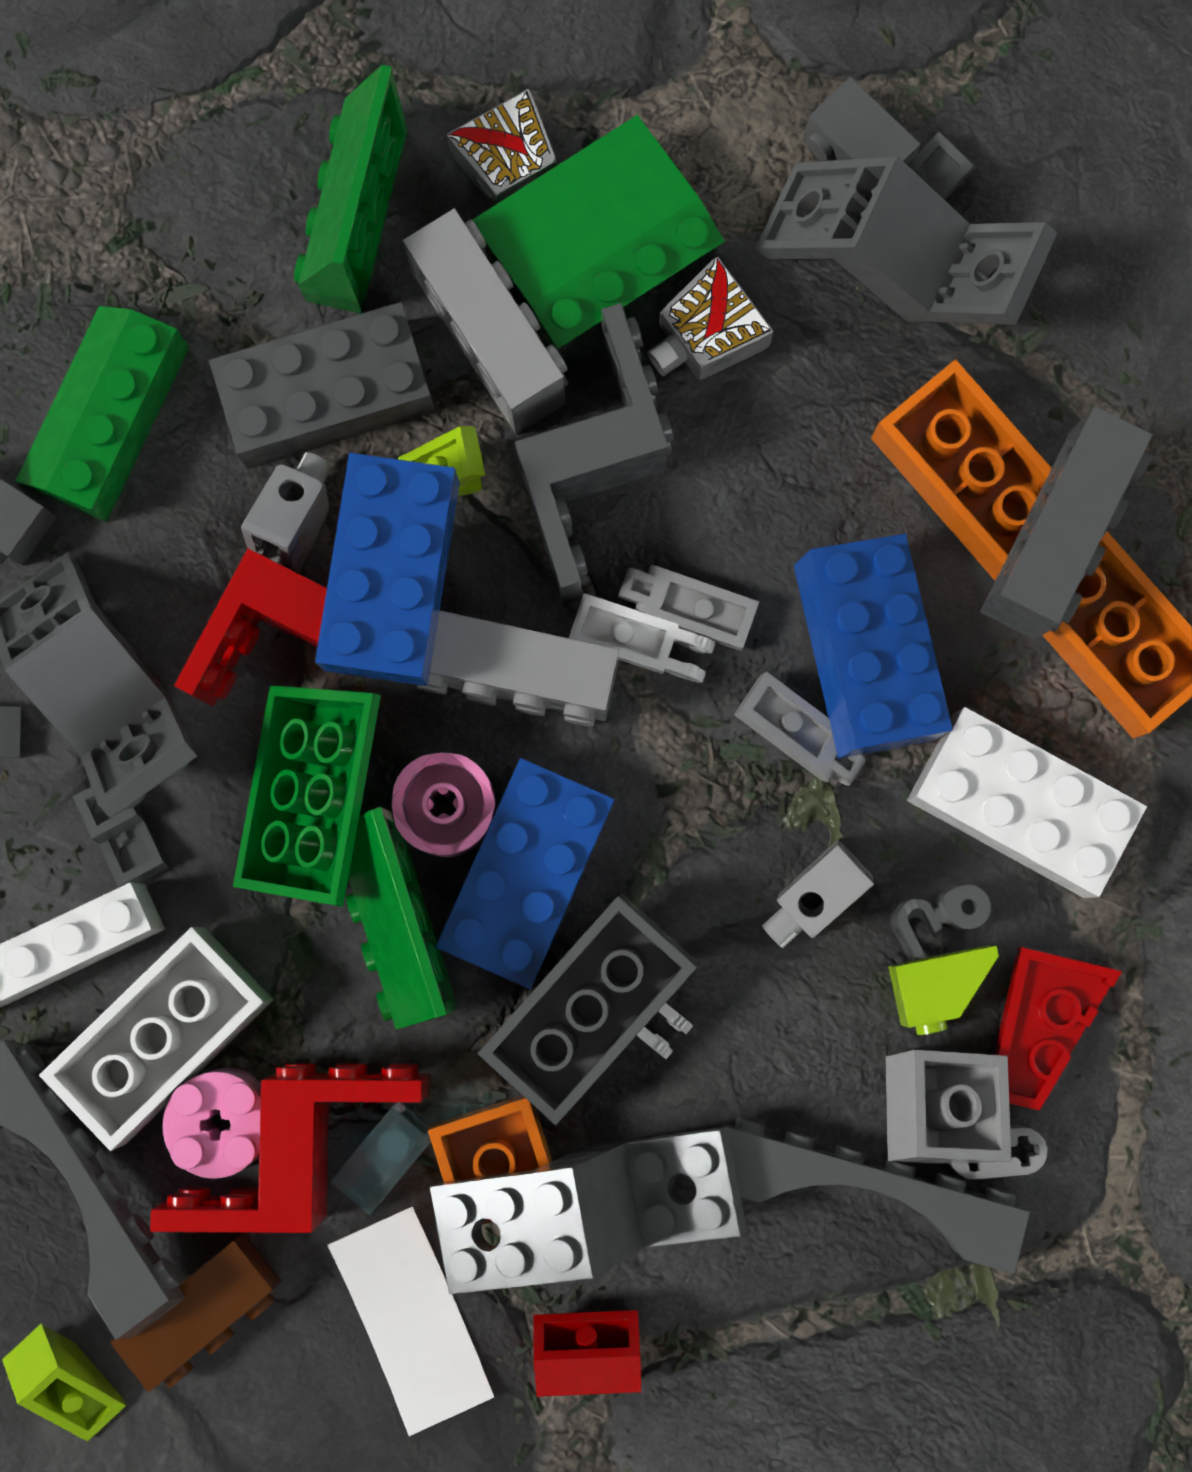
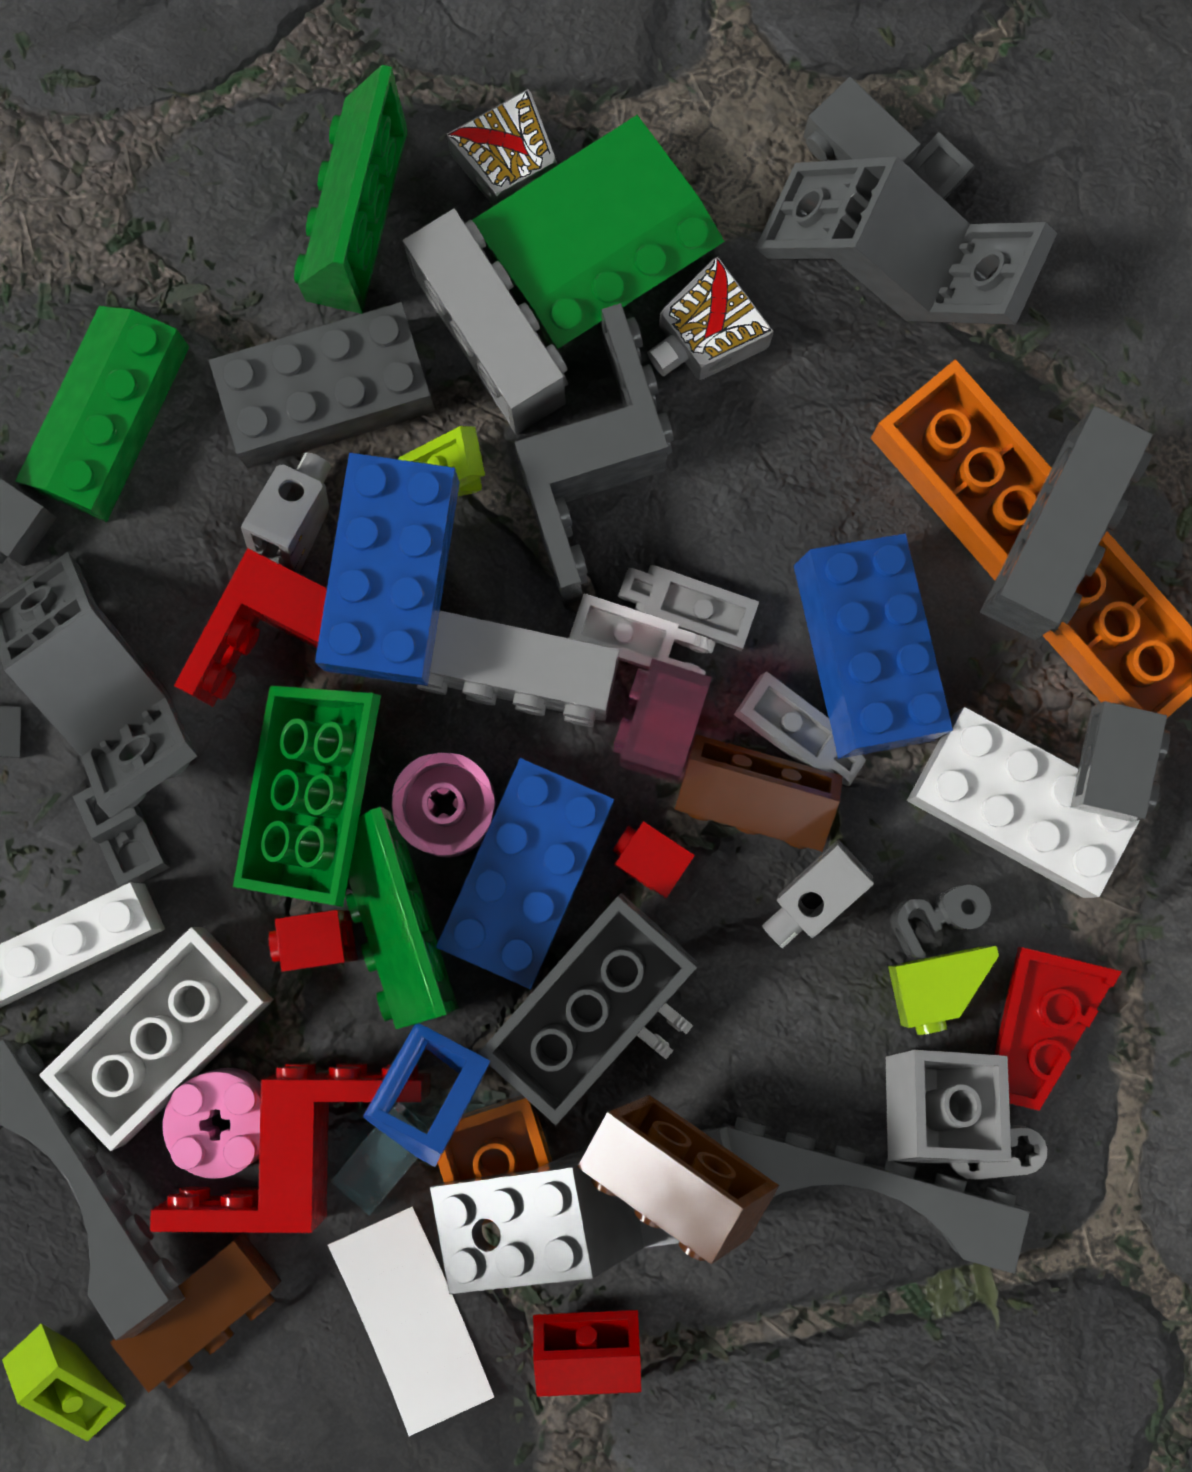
(313, 940): none -> red brick
(465, 1062): none -> blue tile
(651, 858): none -> red brick
(664, 720): none -> clear pink brick
(677, 1178): none -> brick
(759, 793): none -> reddish brown brick
(1120, 762): none -> dark grey brick

